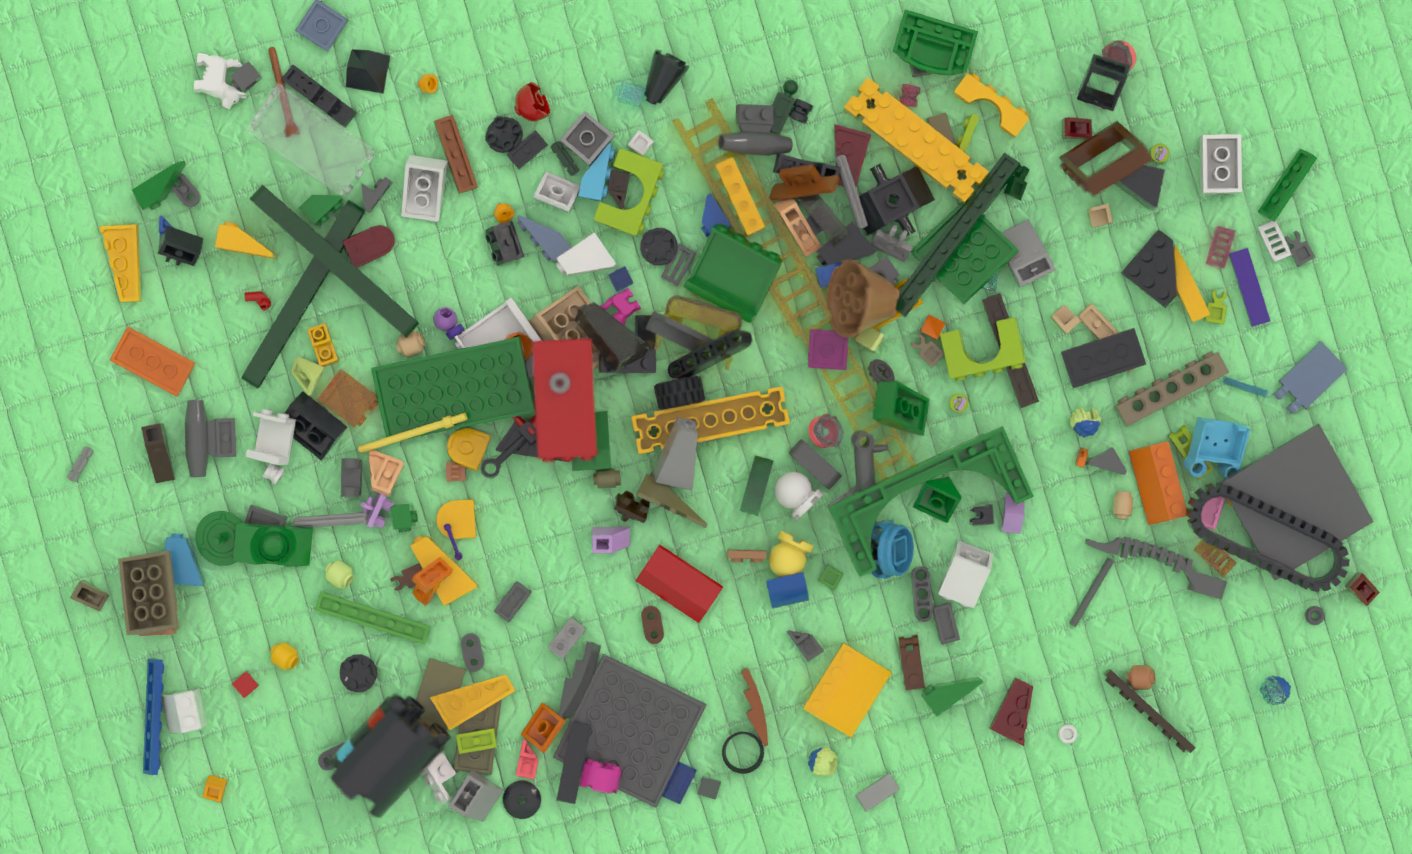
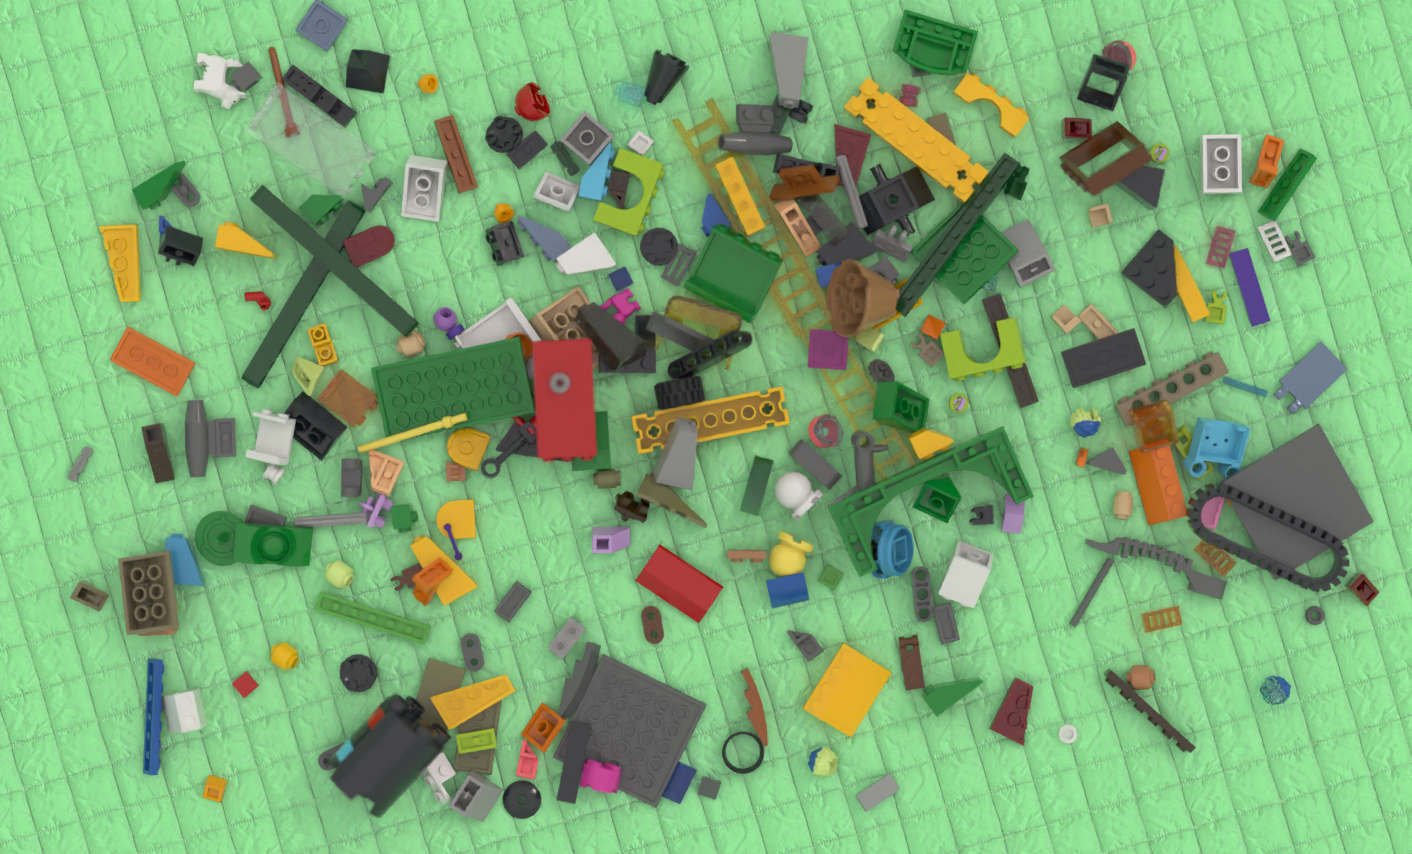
(788, 64): none -> light grey slope
(927, 441): none -> yellow slope
(969, 124): lime plate -> none
(1146, 624): none -> clear orange slope
(1154, 426): none -> clear orange brick
(1266, 166): none -> orange bracket

